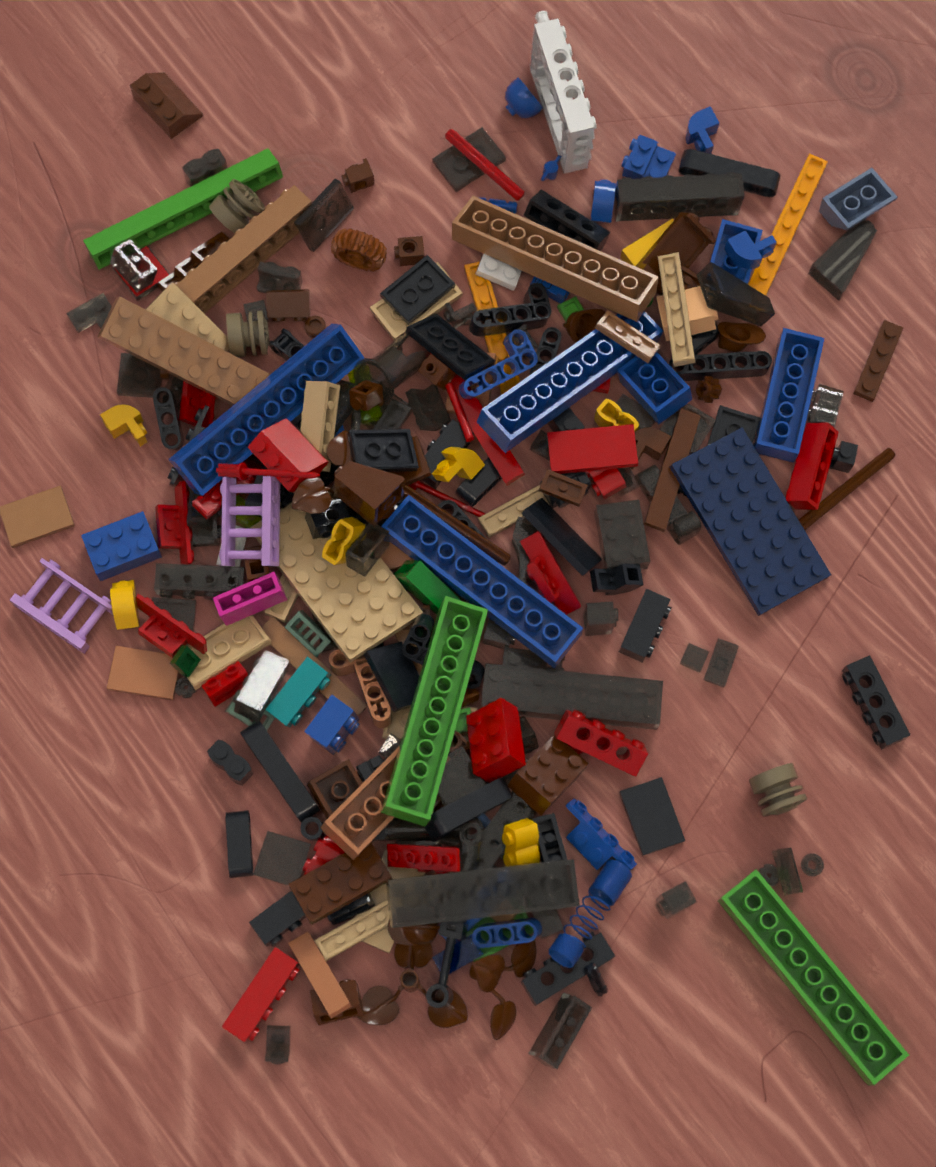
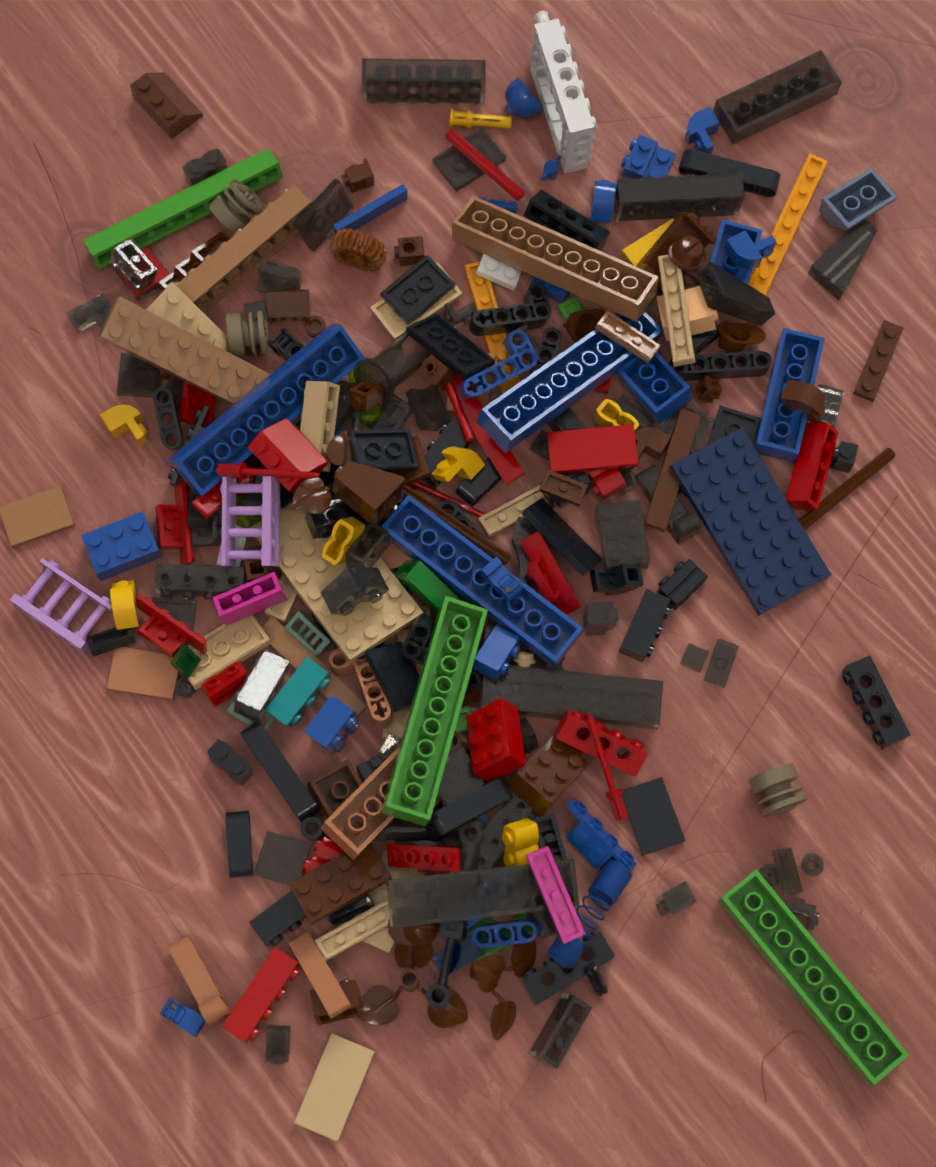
(110, 640): none -> black tile
(183, 1017): none -> blue leg
(199, 981): none -> nougat beam
(334, 1087): none -> tan tile
(353, 587): none -> clear smoke brick
(373, 209): none -> blue tile
(423, 81): none -> clear smoke brick
(467, 120): none -> yellow pin
(496, 653): none -> blue brick
(501, 580): none -> blue leg
(525, 659): none -> tan plate
(555, 894): none -> dark pink plate
(614, 794): none -> red piece
(682, 583): none -> black brick
(687, 253): none -> reddish brown piece
(777, 97): none -> clear smoke brick
(799, 907): none -> clear smoke bracket
(805, 398): none -> reddish brown brick

